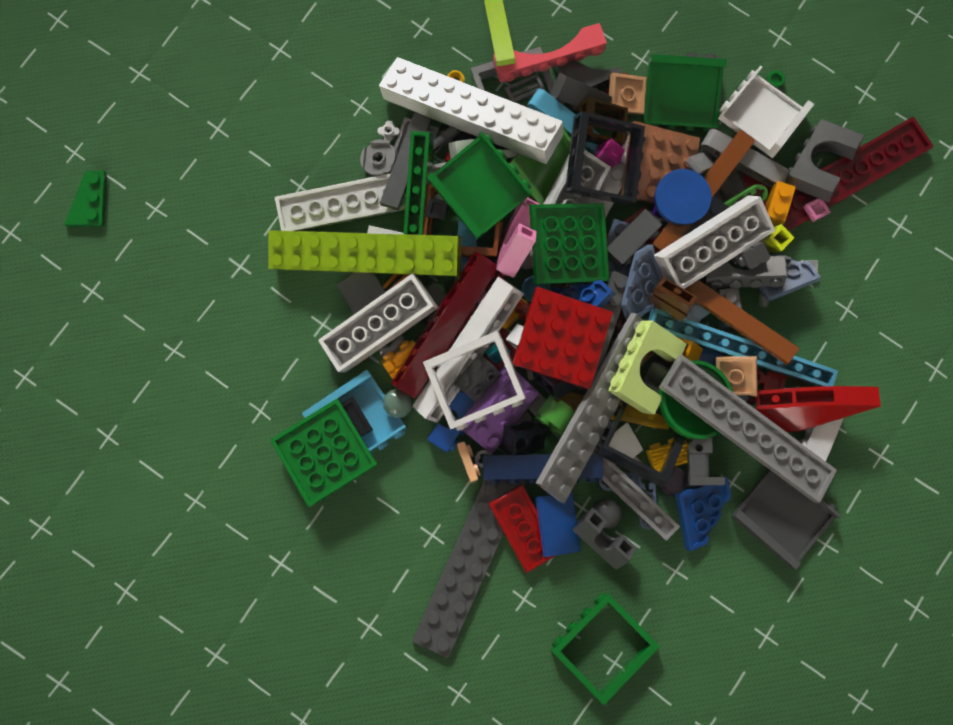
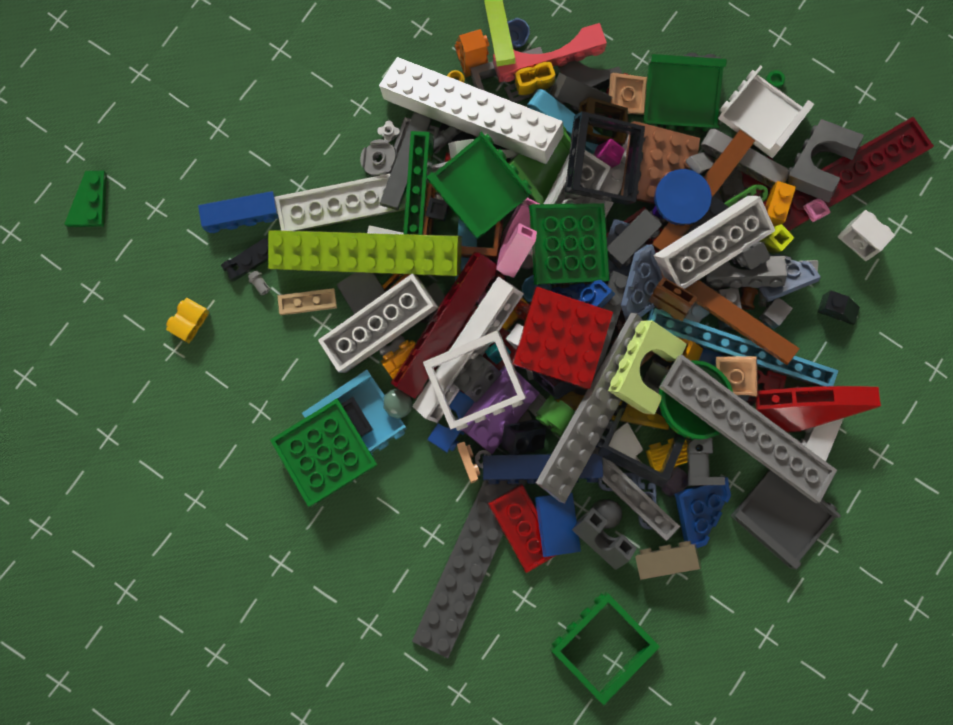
(187, 320): none -> yellow brick
(238, 212): none -> blue brick
(247, 260): none -> black plate
(259, 283): none -> light grey pin
(307, 301): none -> tan plate
(472, 50): none -> orange wedge
(519, 32): none -> medium blue hair
(530, 79): none -> yellow brick
(668, 560): none -> dark tan brick
(748, 297): none -> dark orange bush
(775, 313): none -> light grey brick
(839, 307): none -> black slope
(866, 235): none -> white brick

